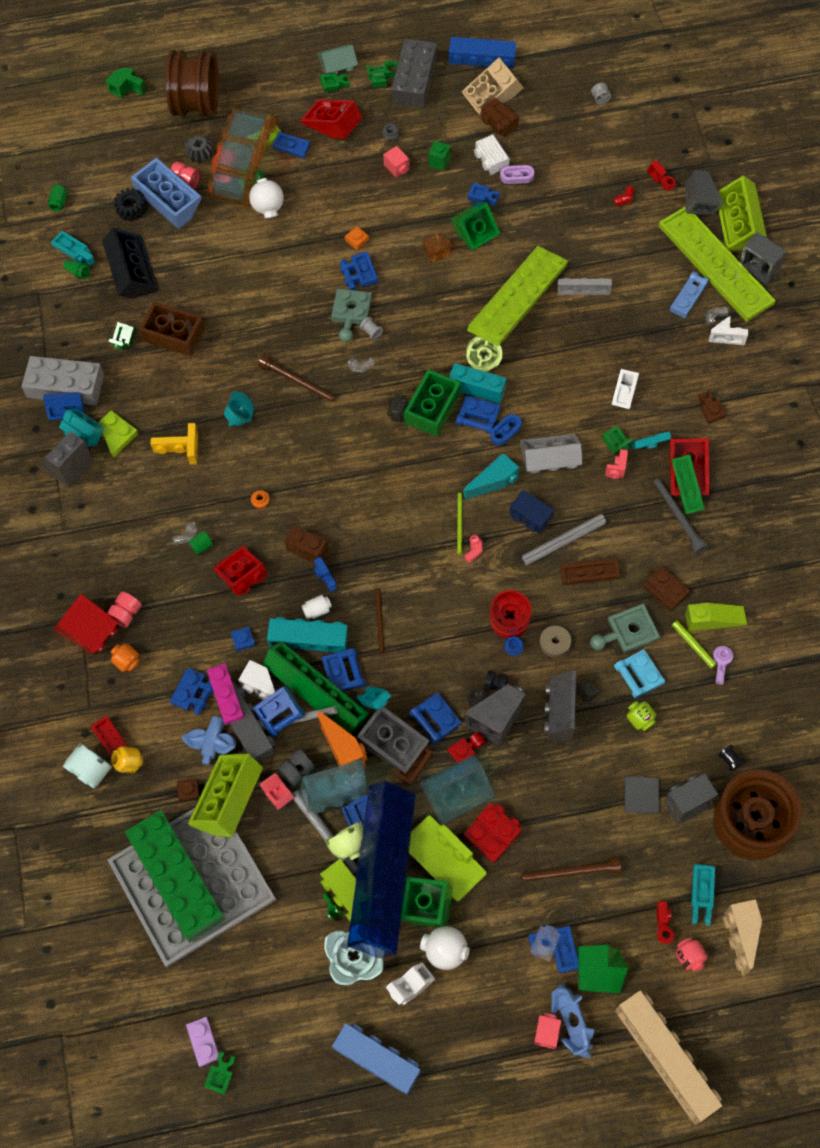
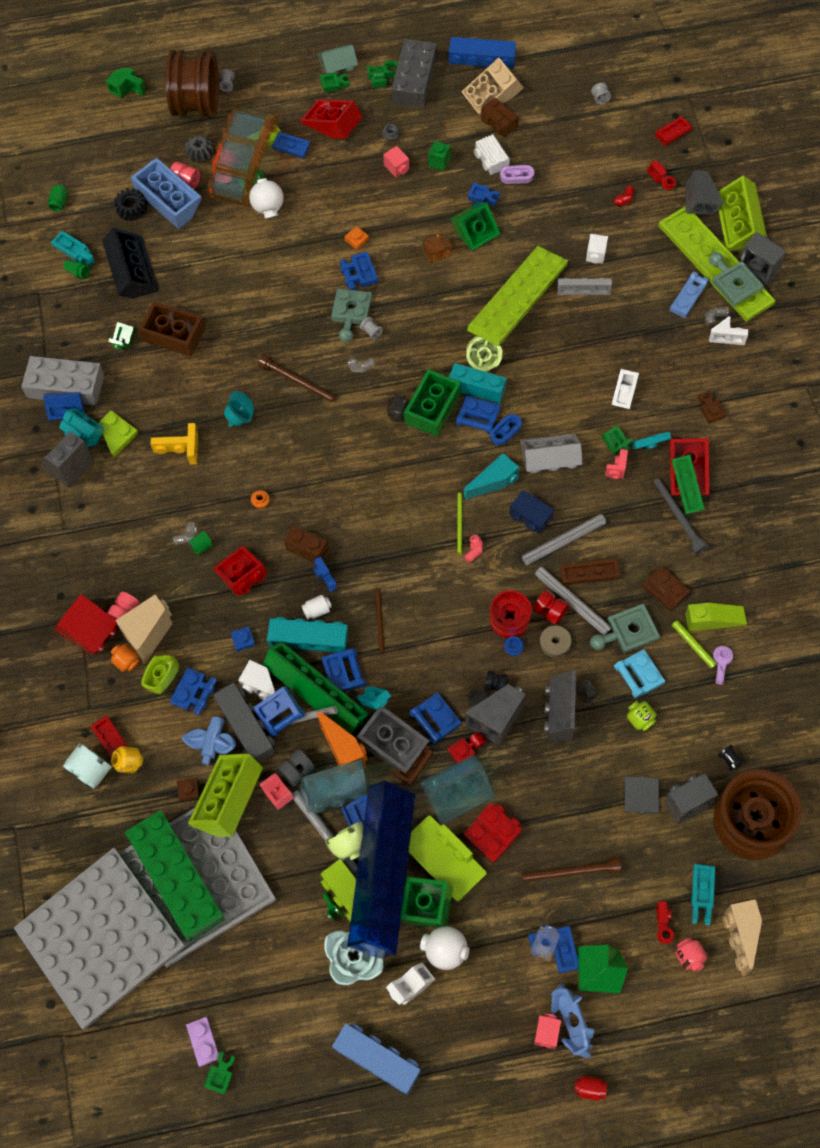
(99, 938): none -> light grey plate
(146, 626): none -> tan slope
(160, 673): none -> lime piece
(225, 694): dark pink plate -> none
(226, 80): none -> light grey bush
(549, 606): none -> red wheel
(579, 606): none -> light grey axle
(590, 1088): none -> red brick
(596, 248): none -> white brick
(668, 1058): tan brick -> none
(673, 131): none -> red plate
(736, 273): none -> sand green plate

